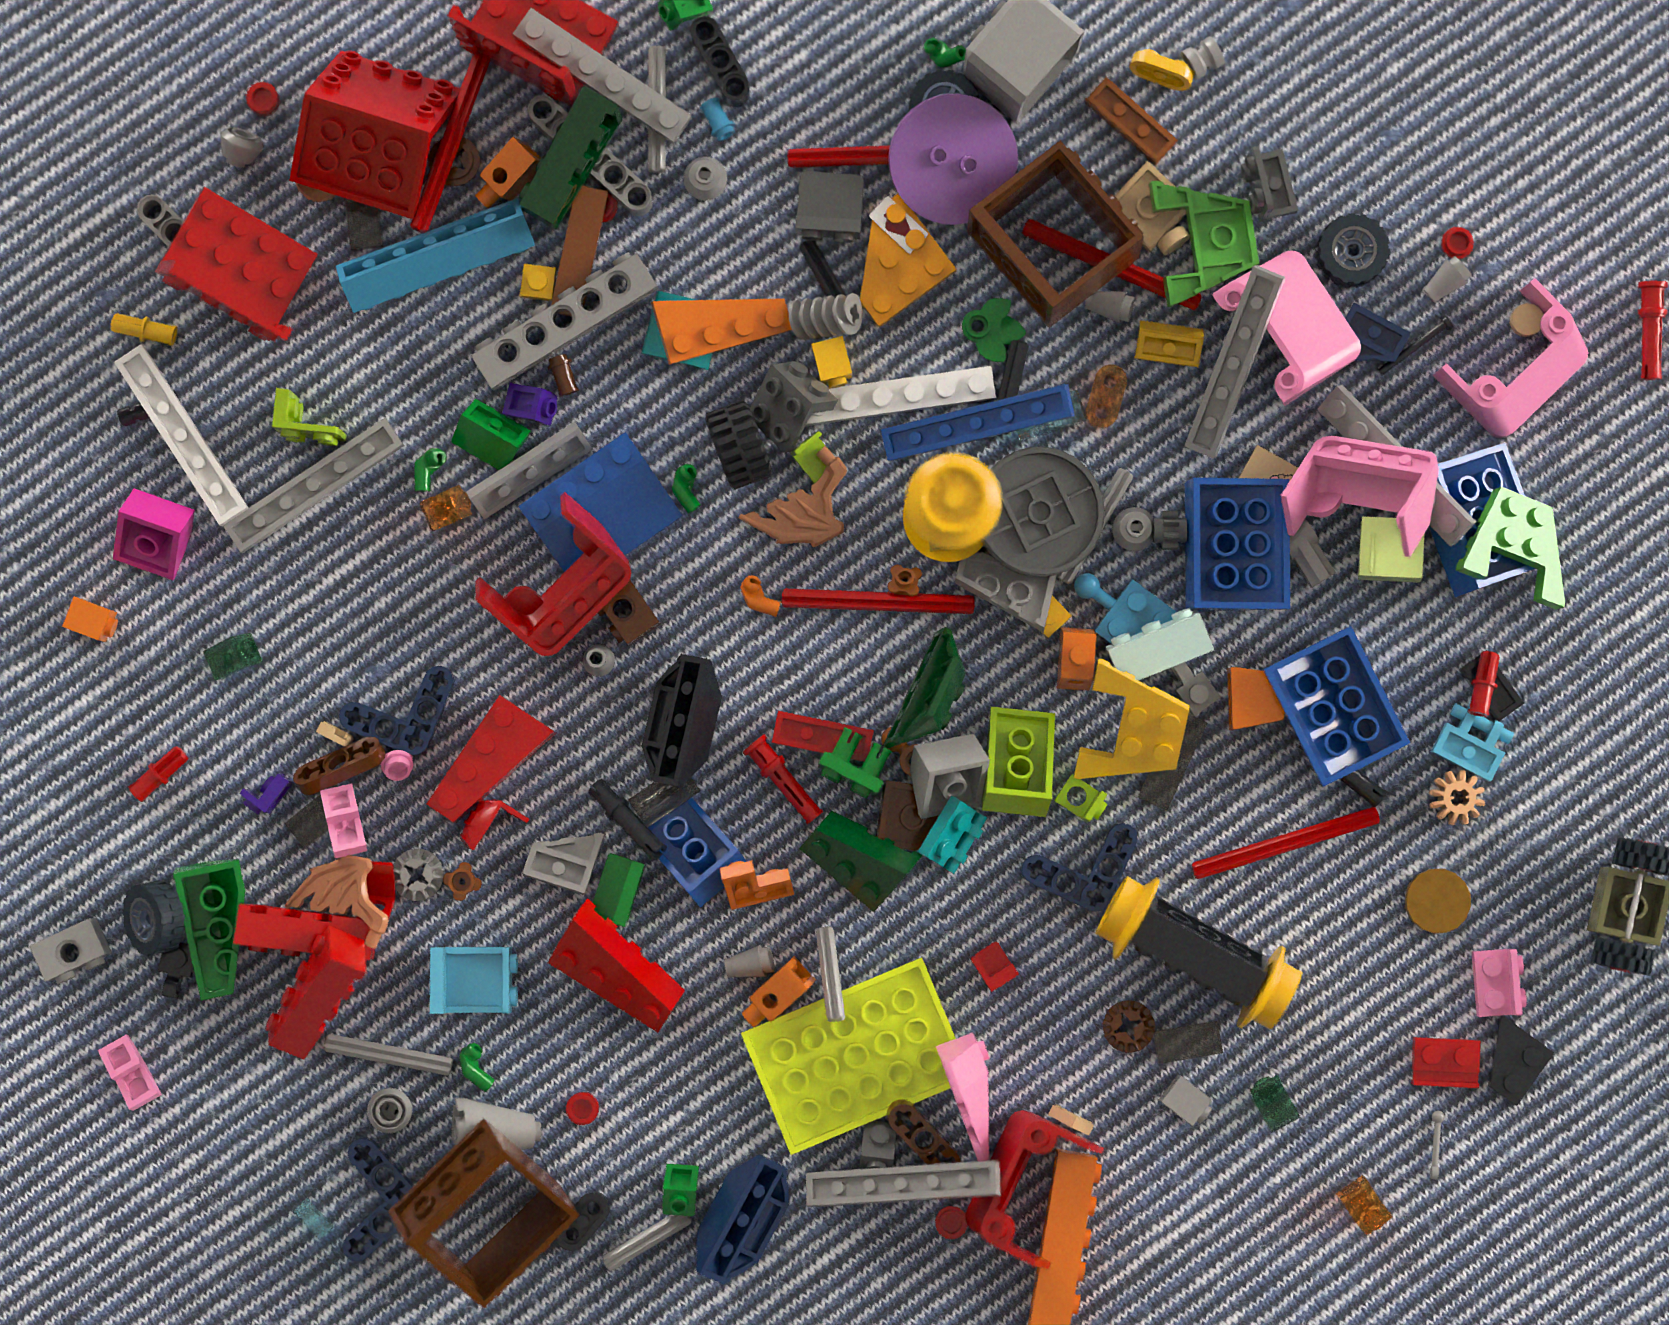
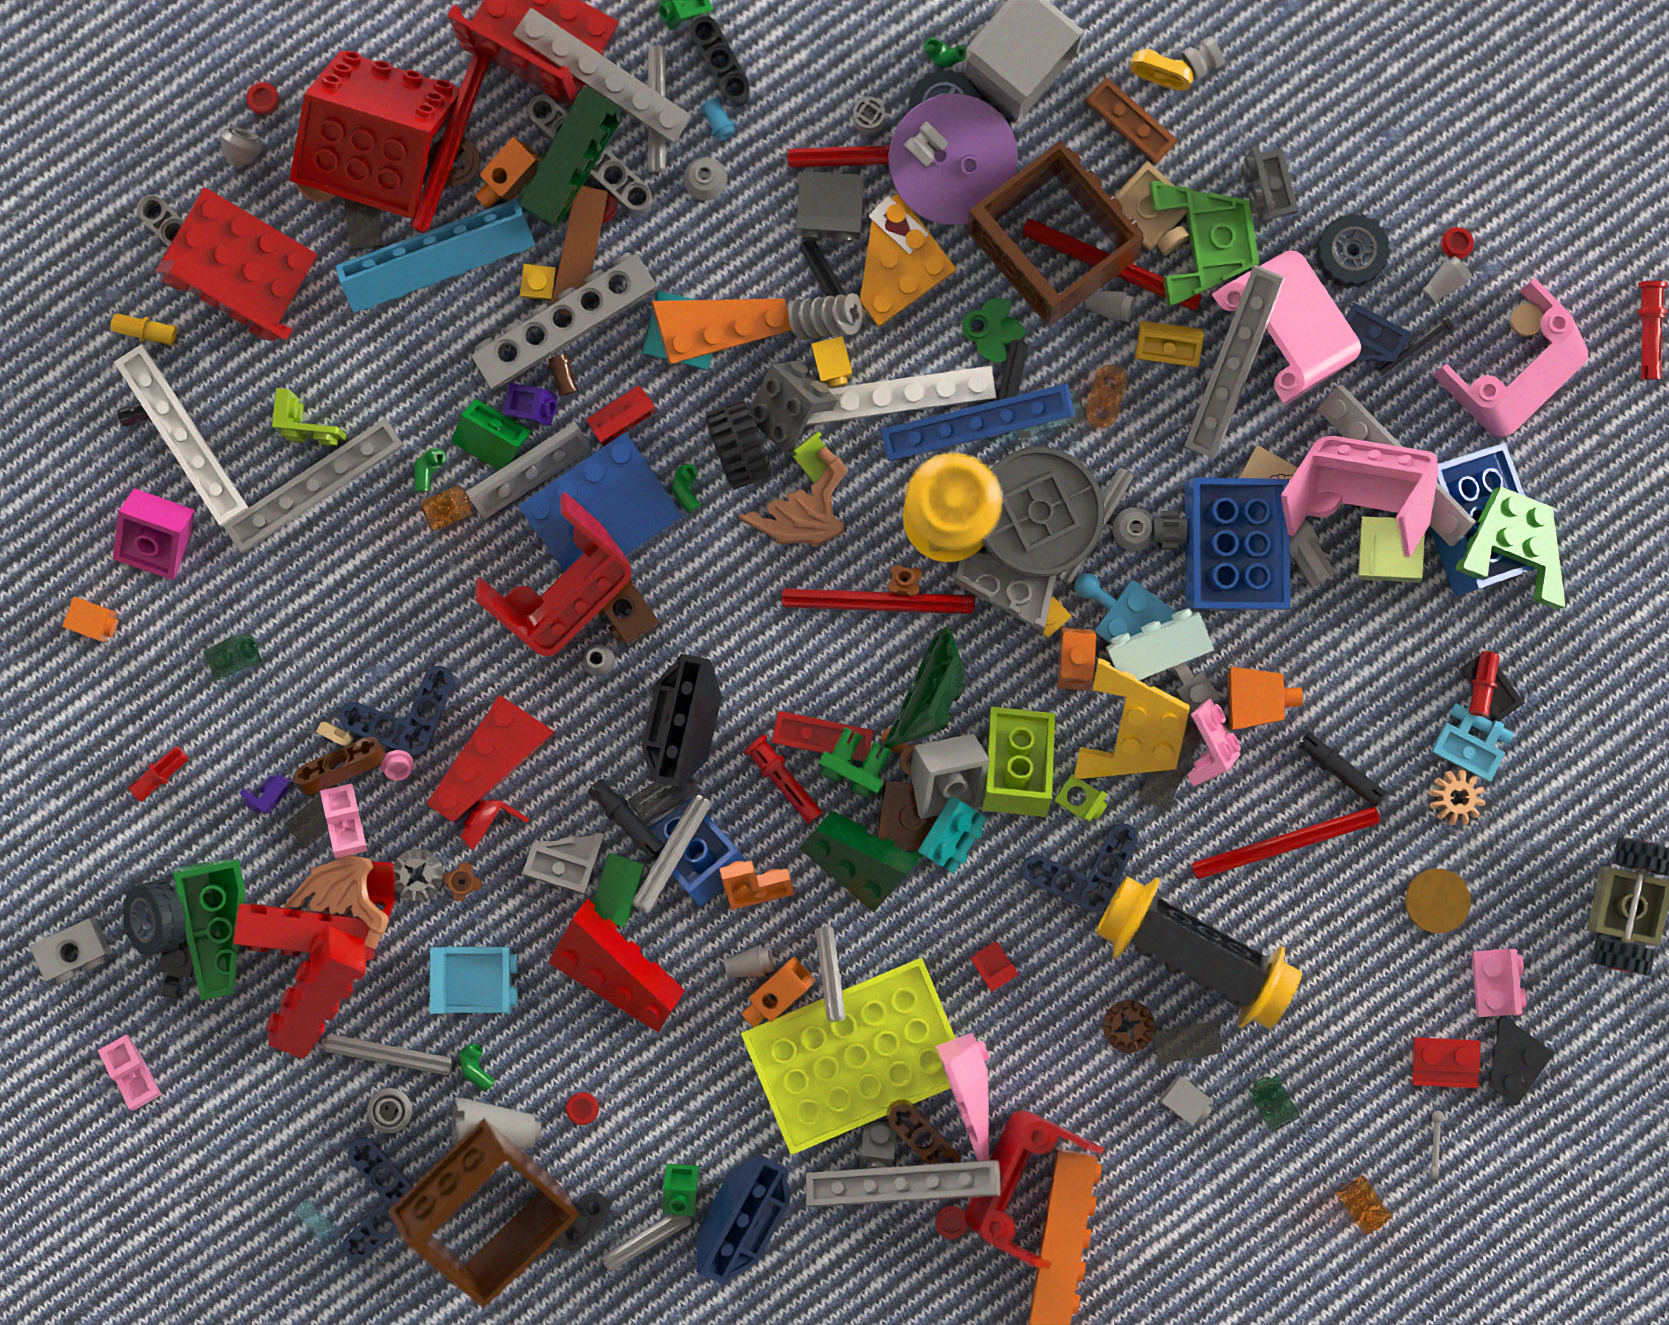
(621, 415): none -> red bracket
(671, 853): none -> light grey axle
(755, 597): orange arm -> none
(865, 120): none -> light grey wheel
(923, 151): none -> light grey wheel
(1070, 1119): tan tile -> none
(1222, 746): none -> bright pink bracket
(1336, 706): blue slope -> none

